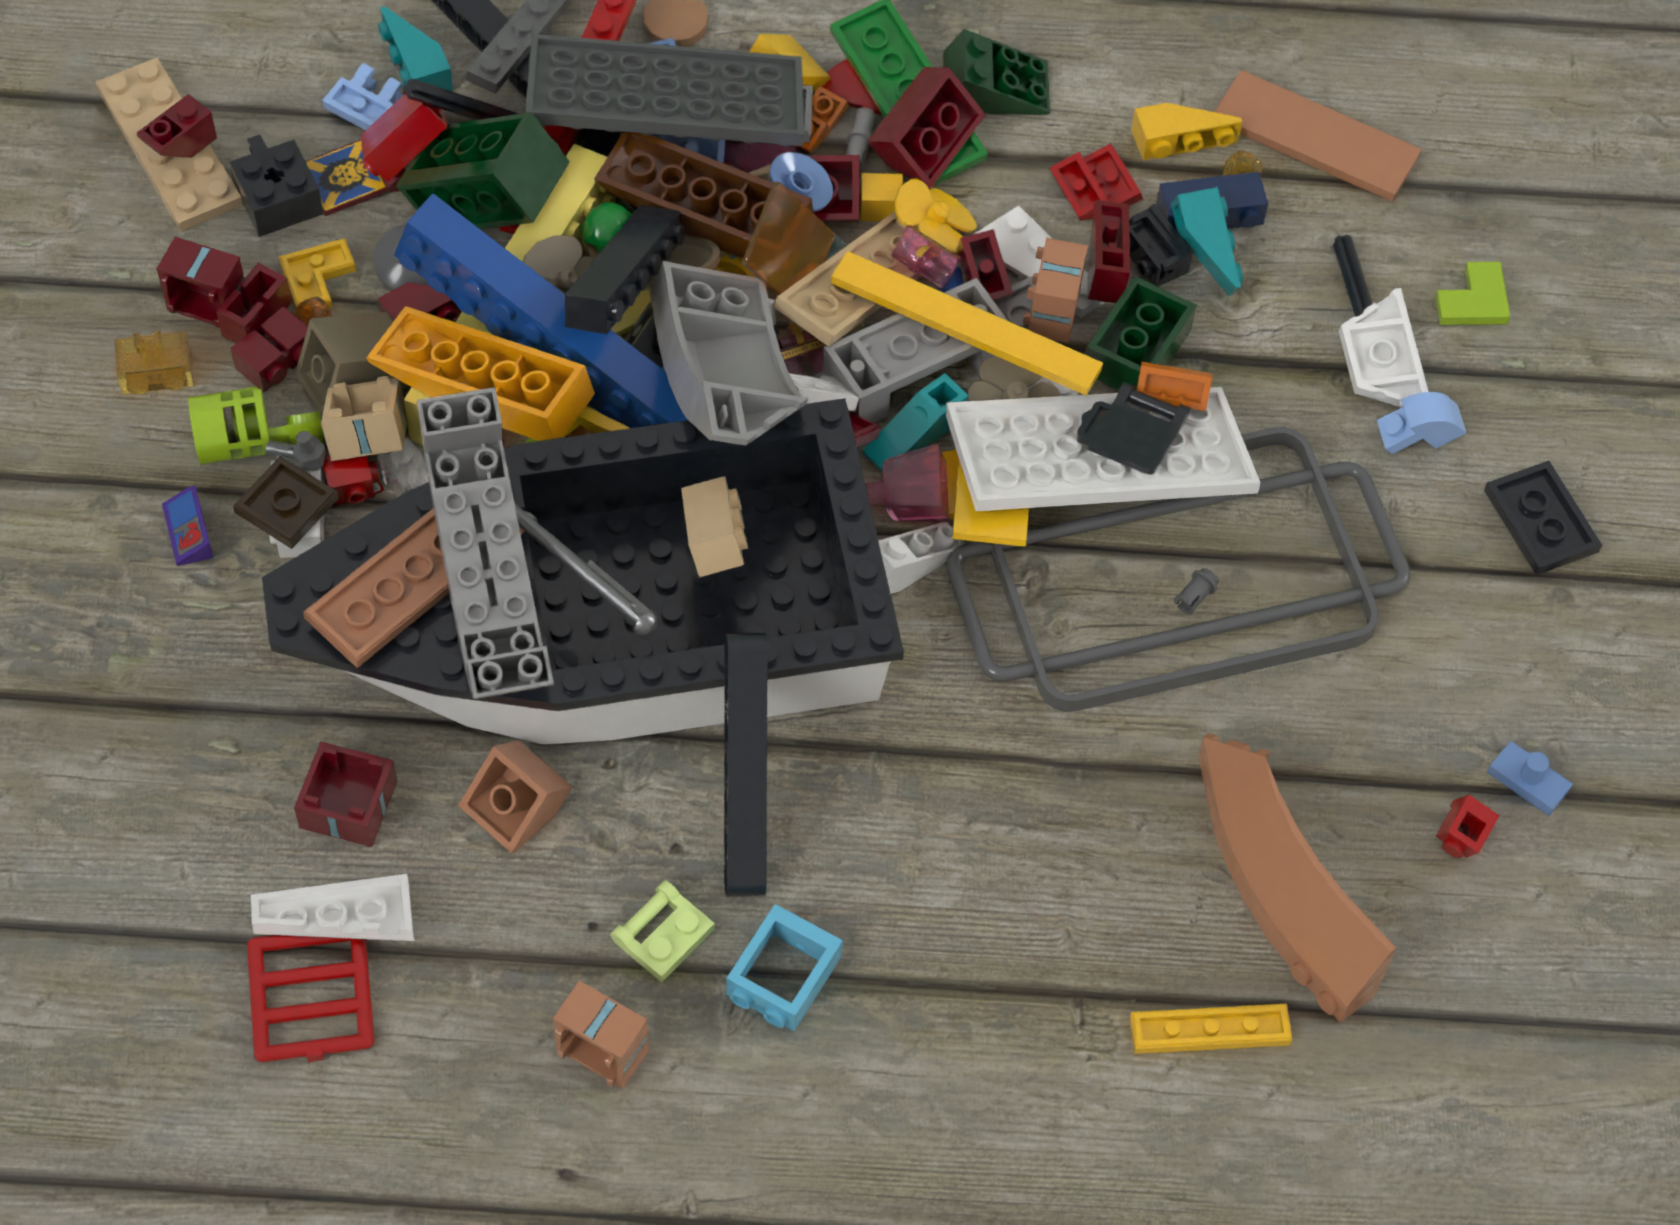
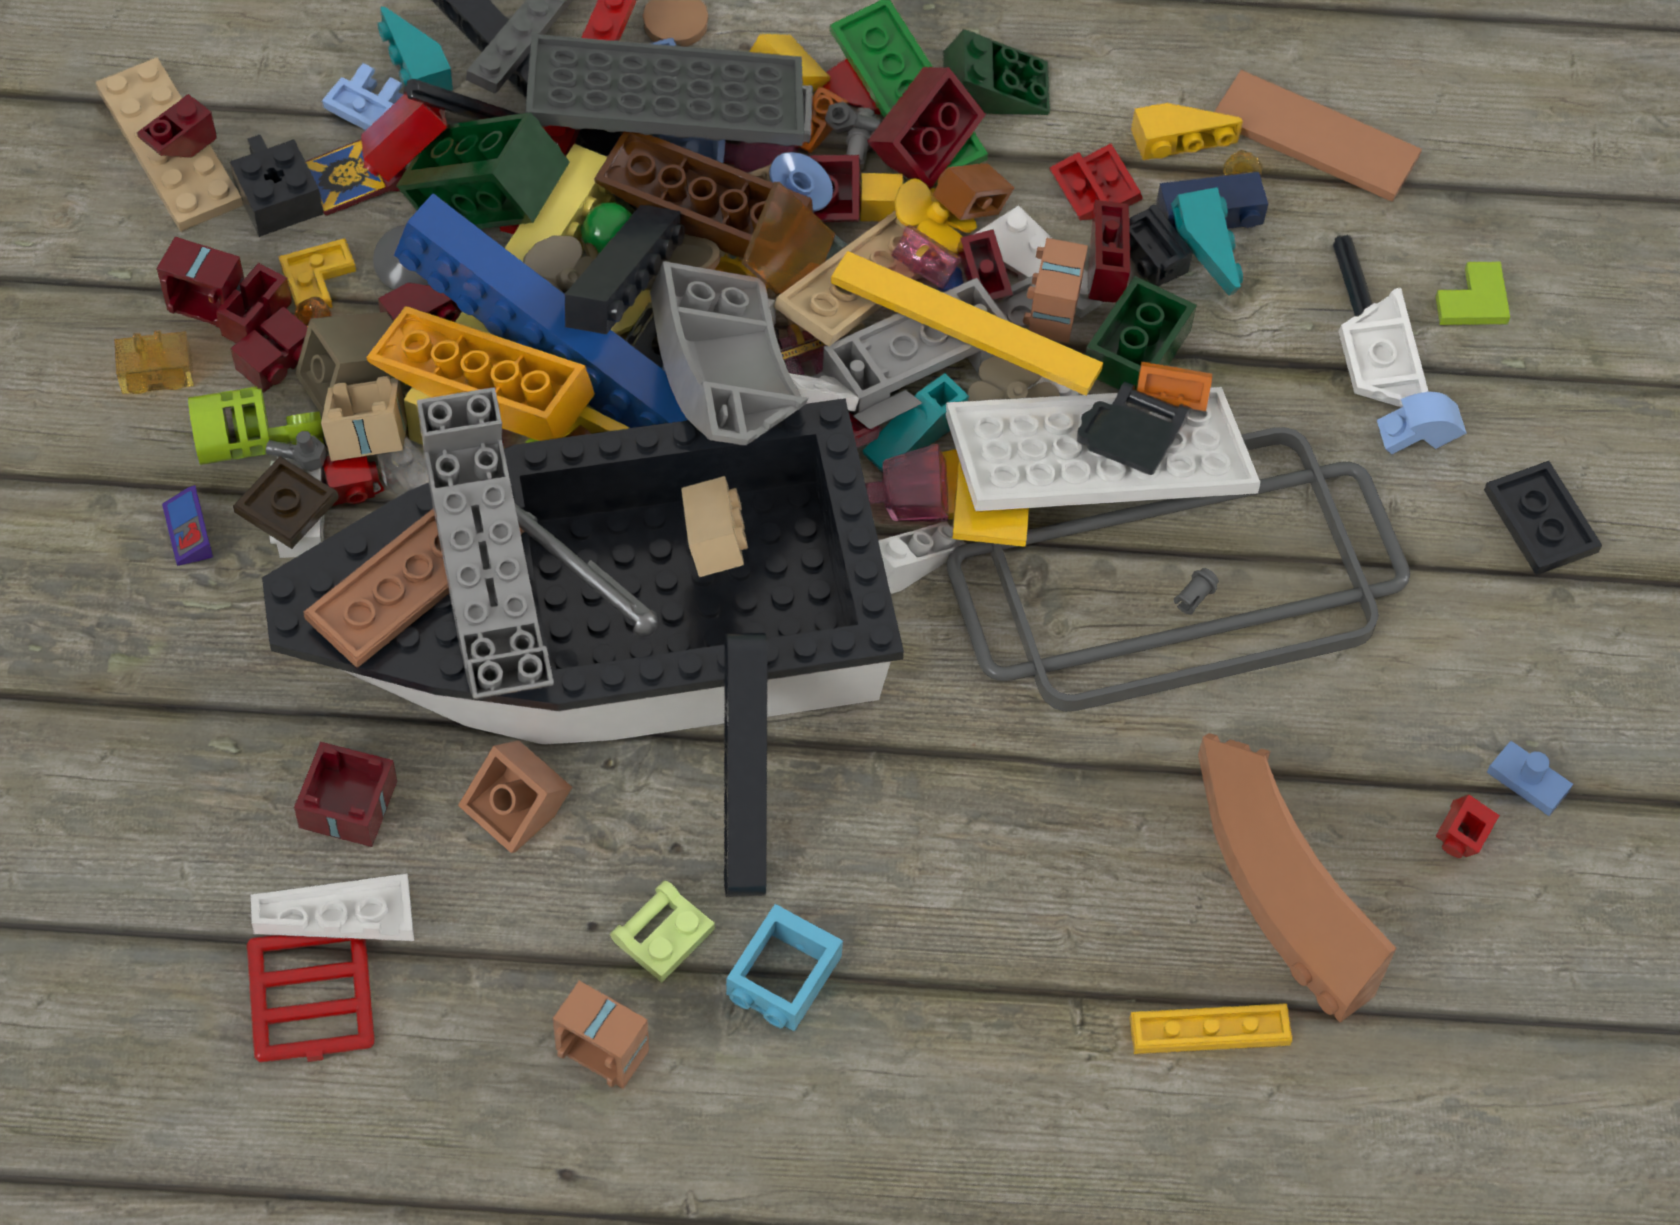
(843, 118): none -> dark grey piece
(887, 409): none -> light grey sticker
(972, 191): none -> dark orange brick

